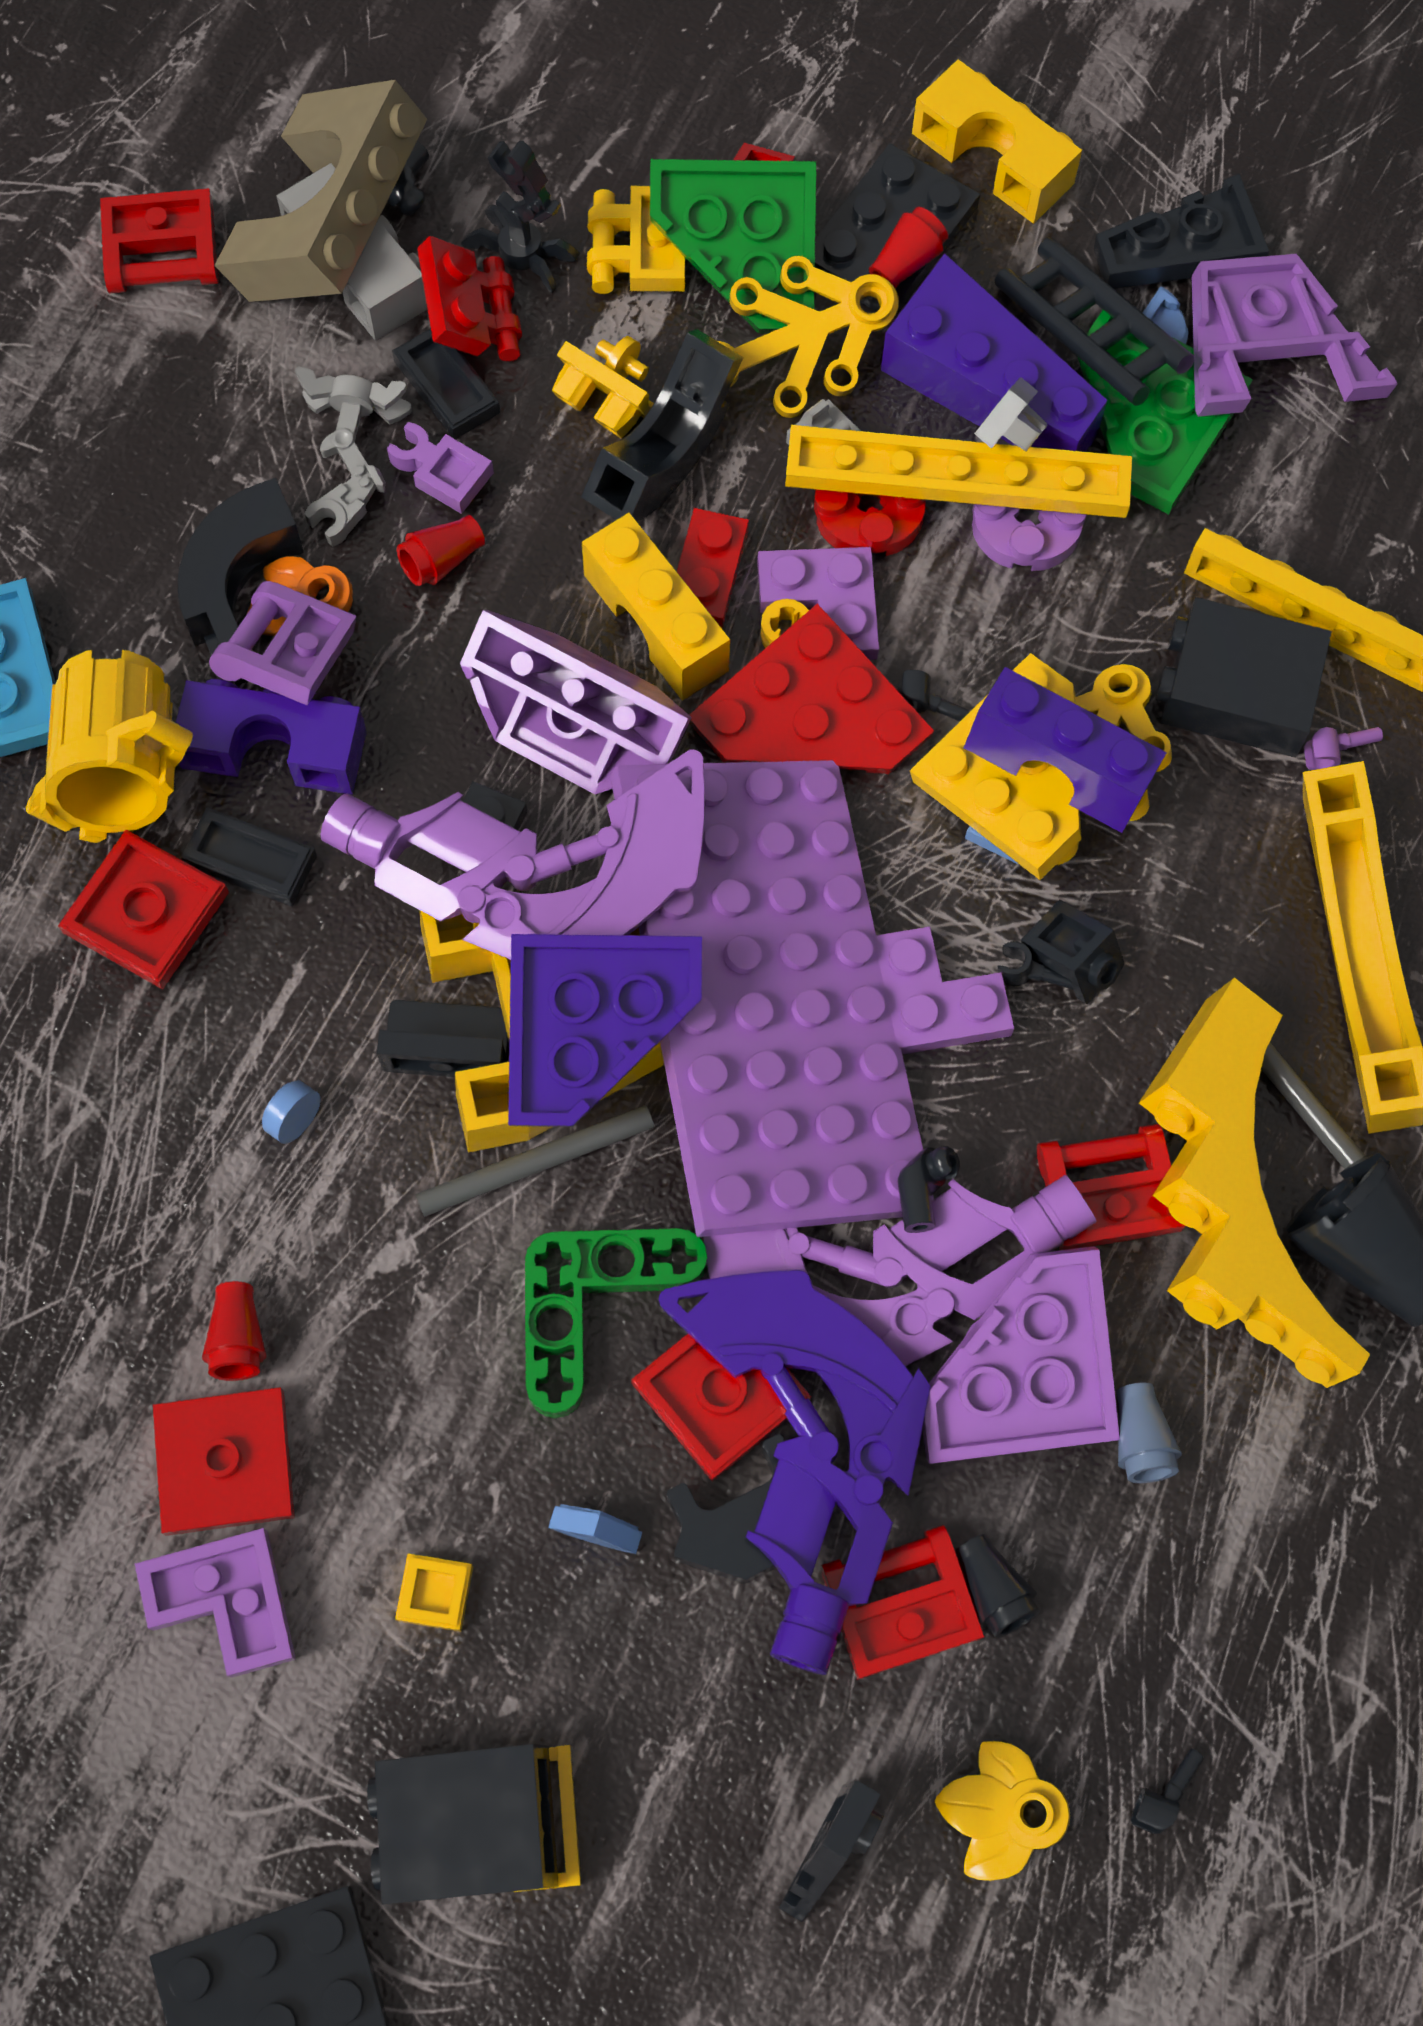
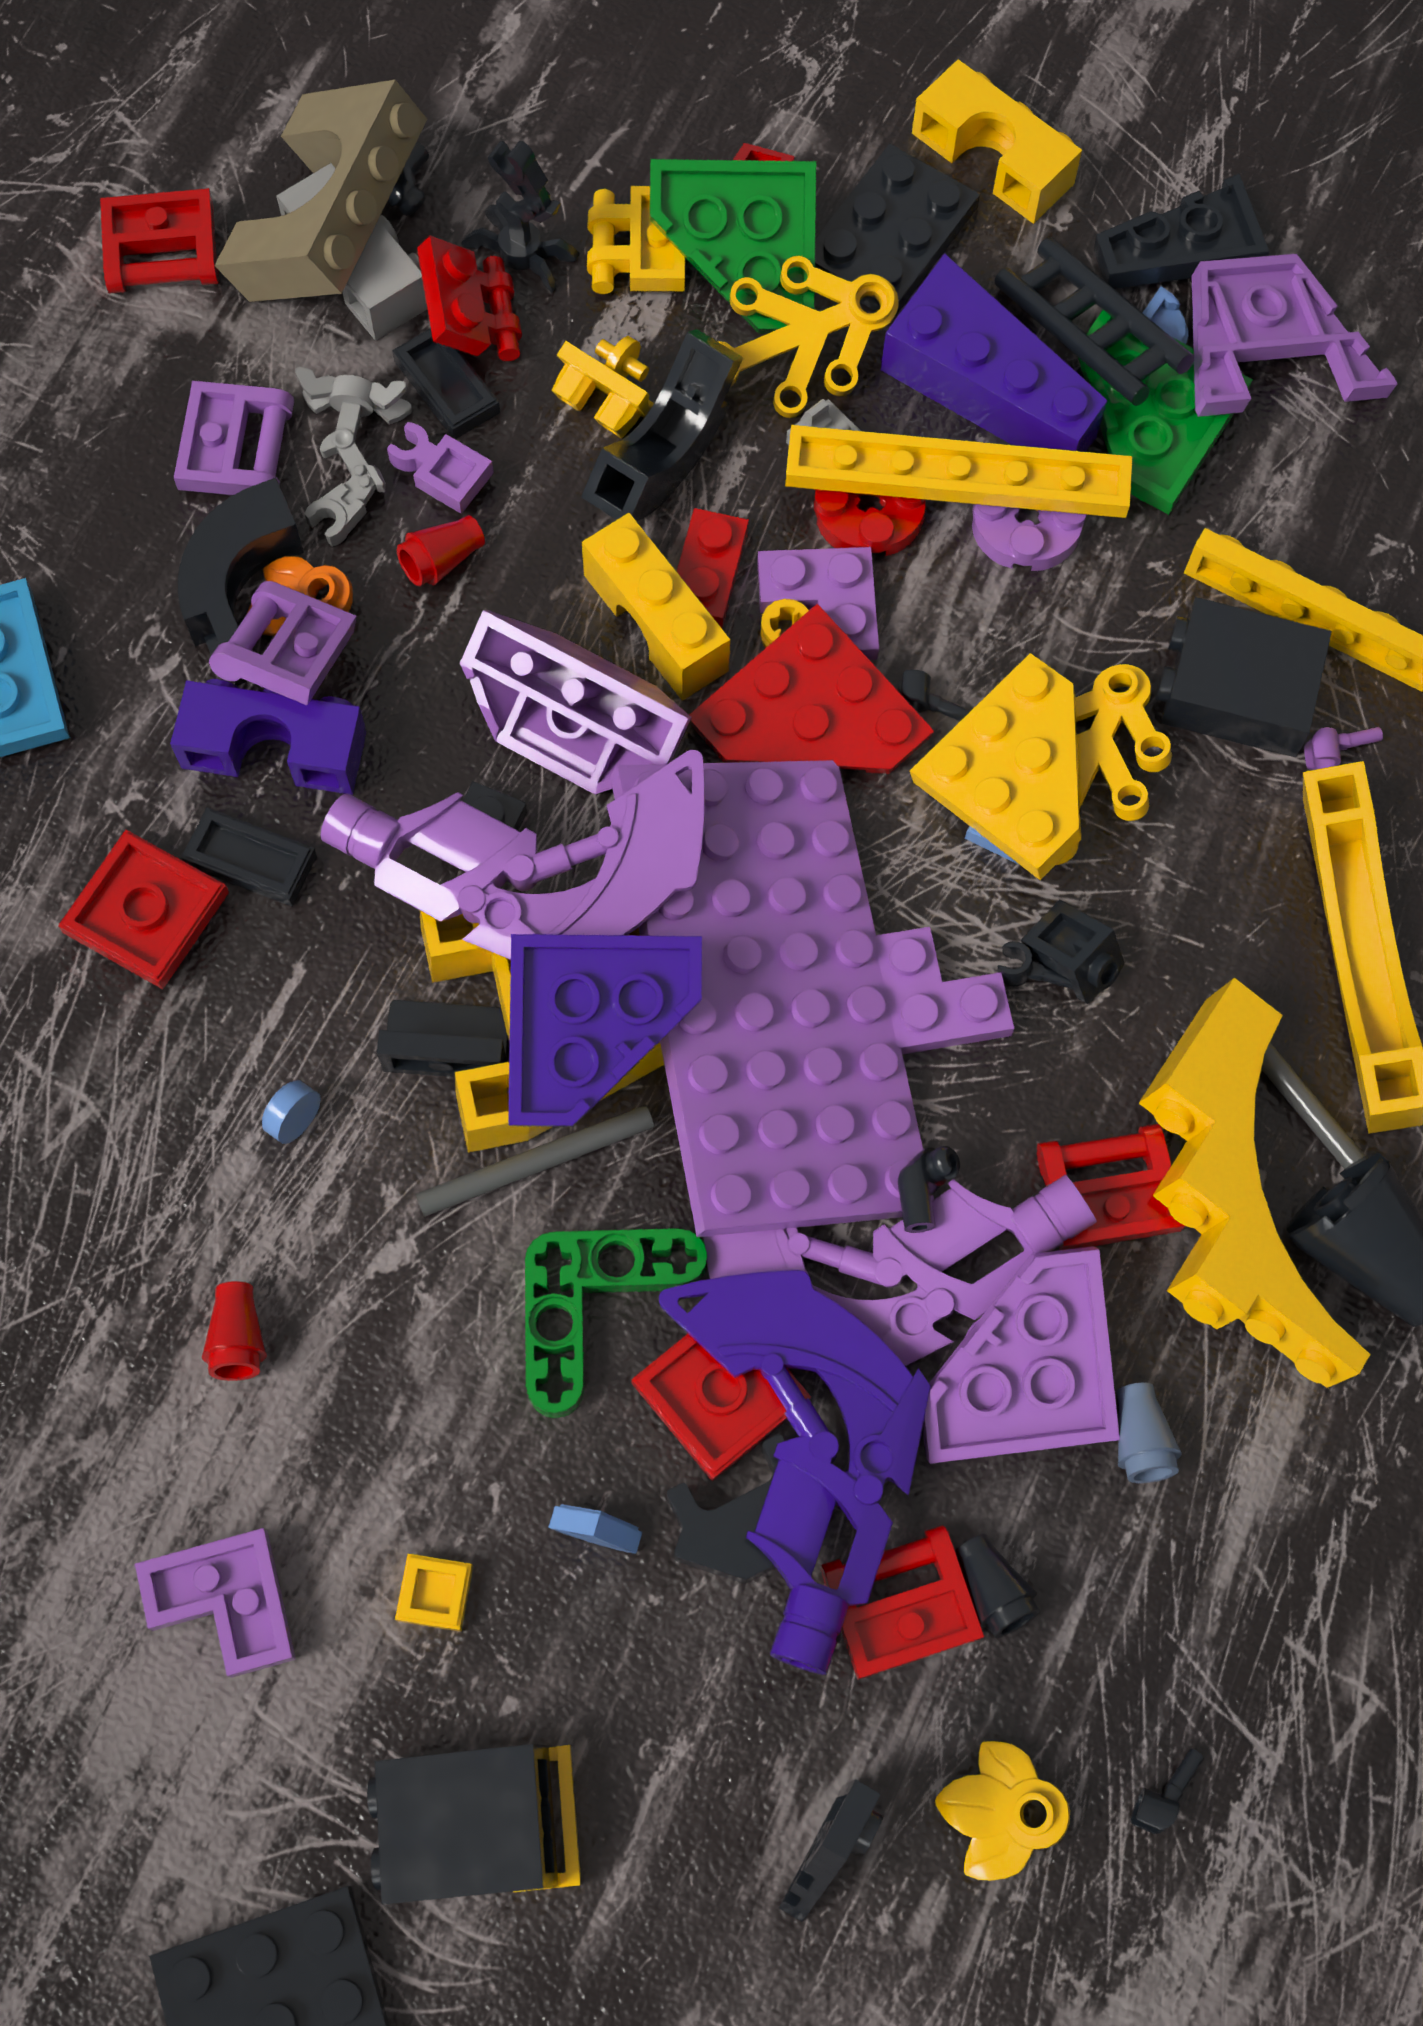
(109, 747): yellow container -> none
(216, 433): none -> medium lavender plate
(223, 1461): red plate -> none
(911, 246): red cone -> none
(1013, 418): light grey tile -> none
(1101, 760): dark purple arch -> none

